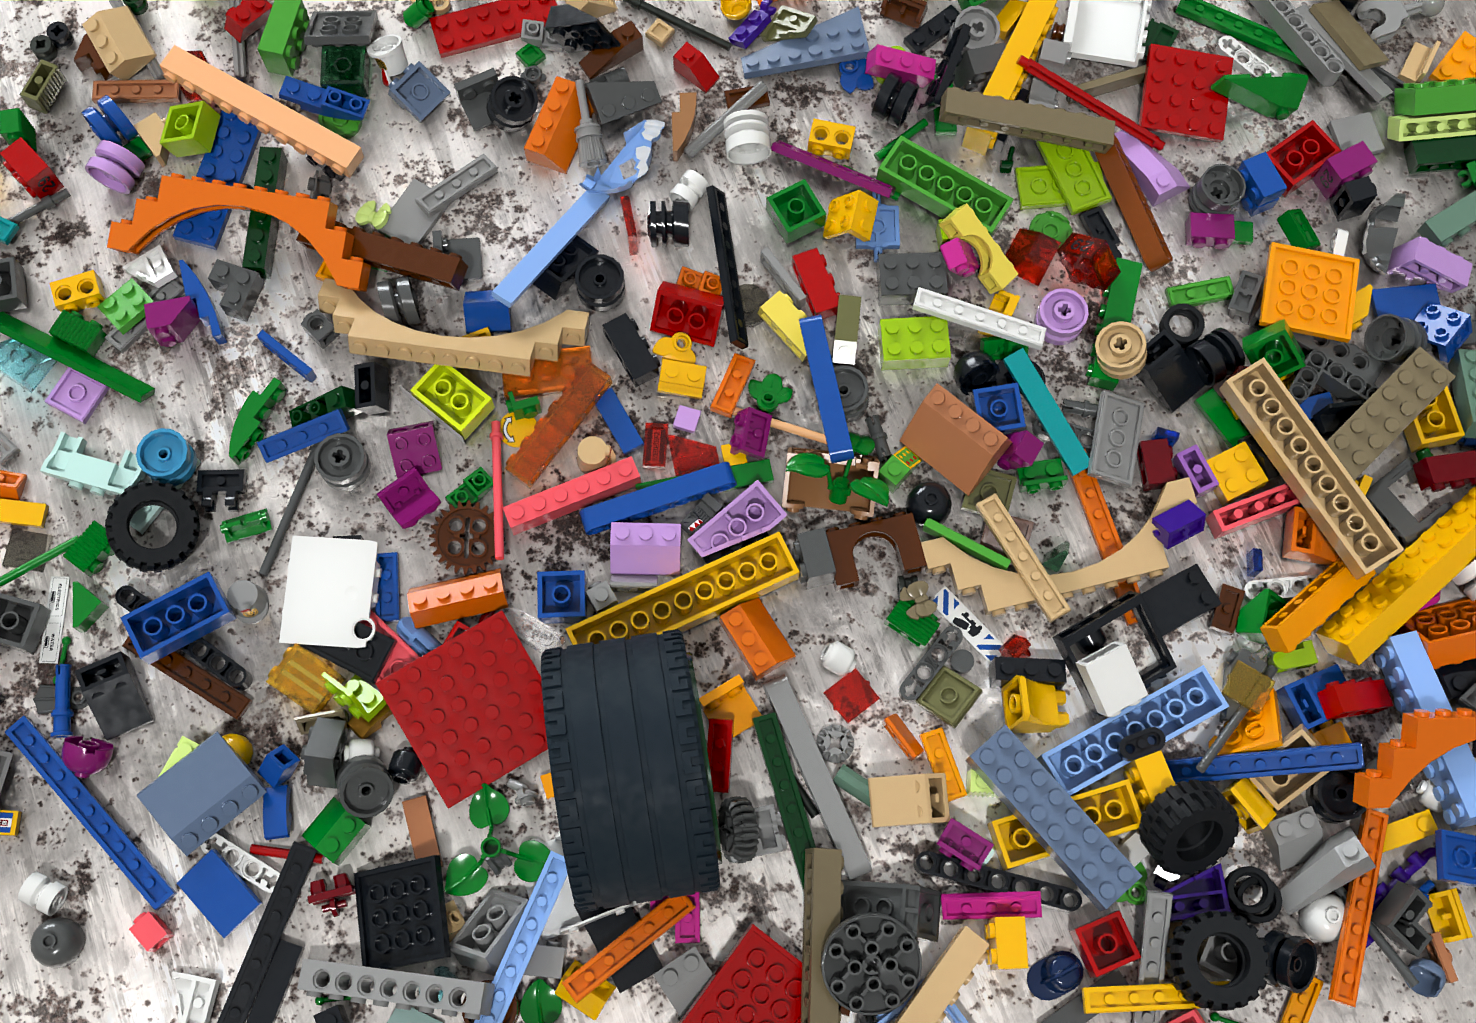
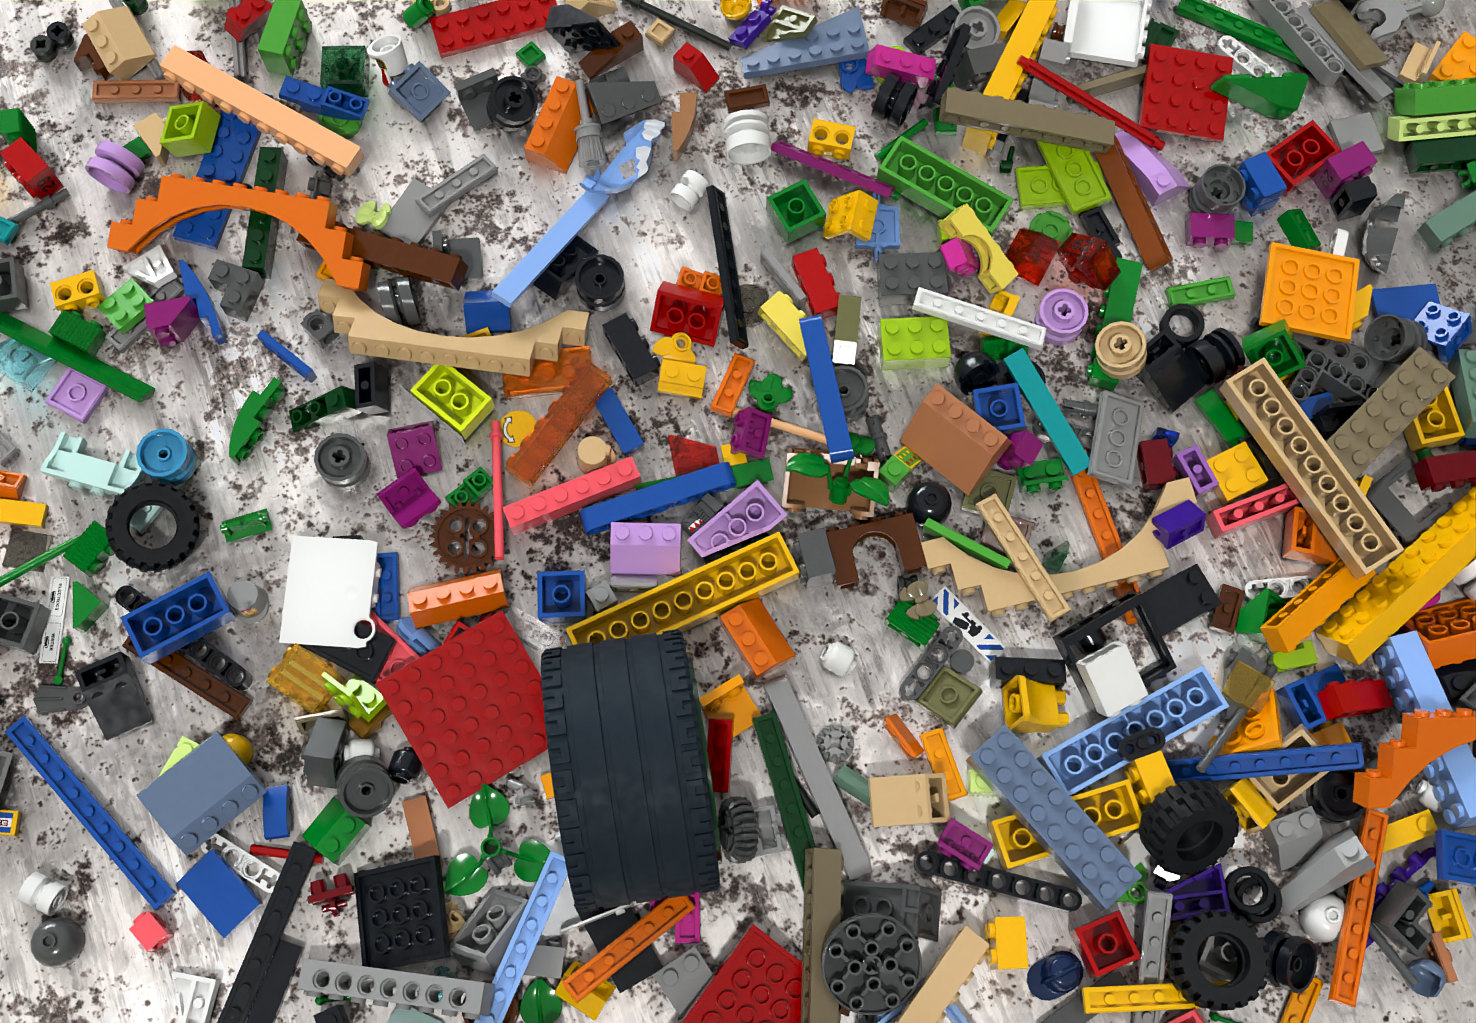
(43, 86): olive brick -> none
(62, 712): blue pin -> none
(86, 756): magenta cylinder -> none
(110, 122): blue wheel -> none
(220, 483): black plate -> none
(278, 766): blue brick -> none
(289, 512): dark grey bar -> none
(303, 435): blue plate -> none
(341, 28): dark grey plate -> none
(524, 408): green bracket -> none
(536, 34): light grey slope -> none
(629, 225): clear red tile -> none
(655, 445): clear red tile -> none
(668, 224): black wheel -> none
(687, 419): lavender tile -> none
(717, 126): light grey axle -> none
(851, 695): clear red piece -> none
(991, 905): dark pink tile -> none
(1015, 647): clear red tile -> none
(1245, 295): dark grey hinge -> none
(1254, 562): clear blue tile -> none
(1430, 263): lavender wedge -> none

